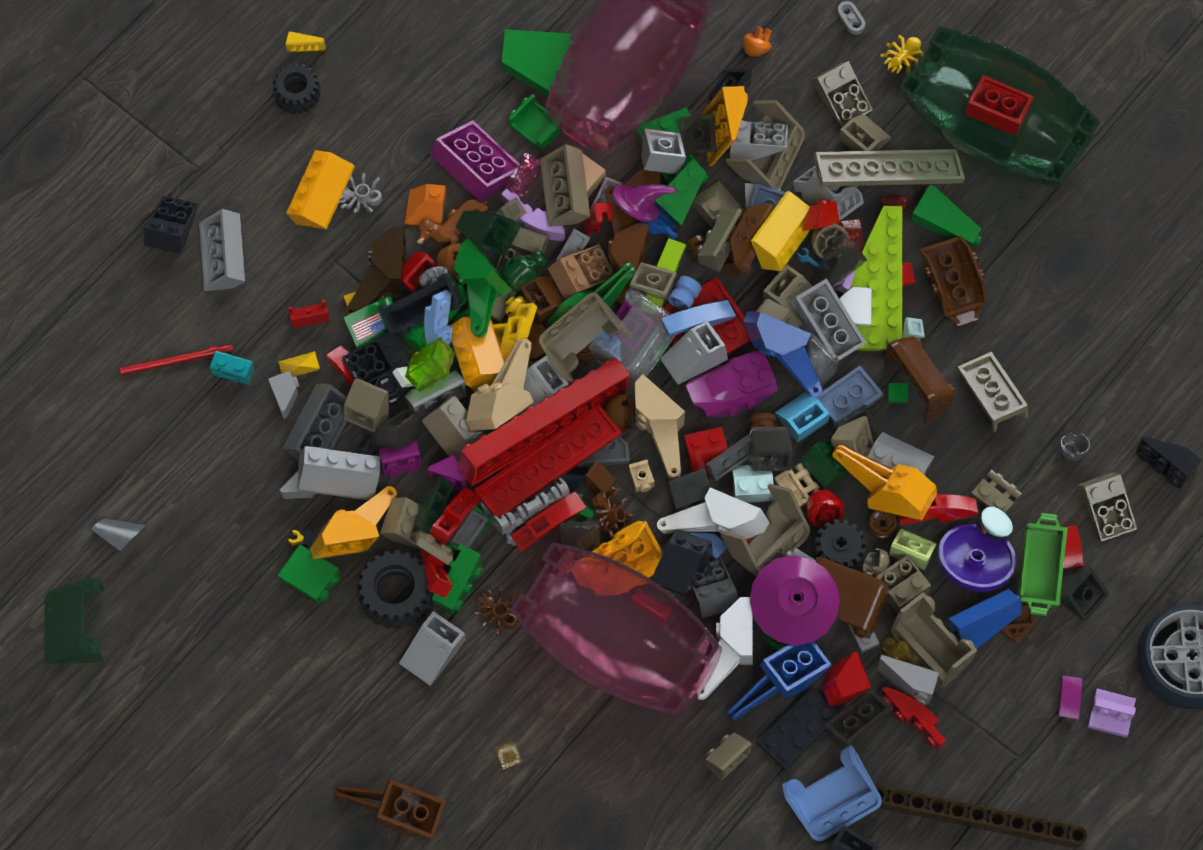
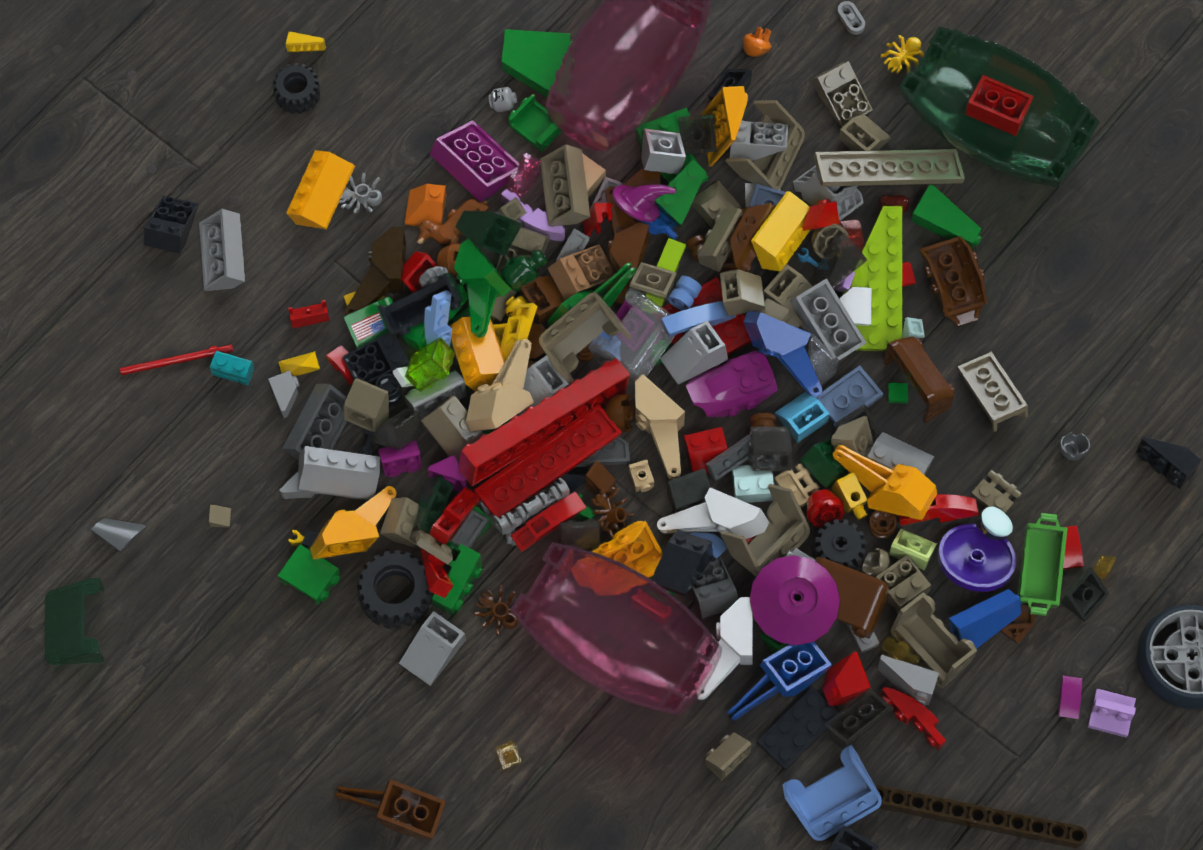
(219, 516): none -> dark tan slope
(502, 99): none -> light grey head
(741, 292): none -> dark tan slope
(848, 488): none -> yellow torso
(1104, 566): none -> clear yellow slope
(1107, 505): dark tan slope -> none

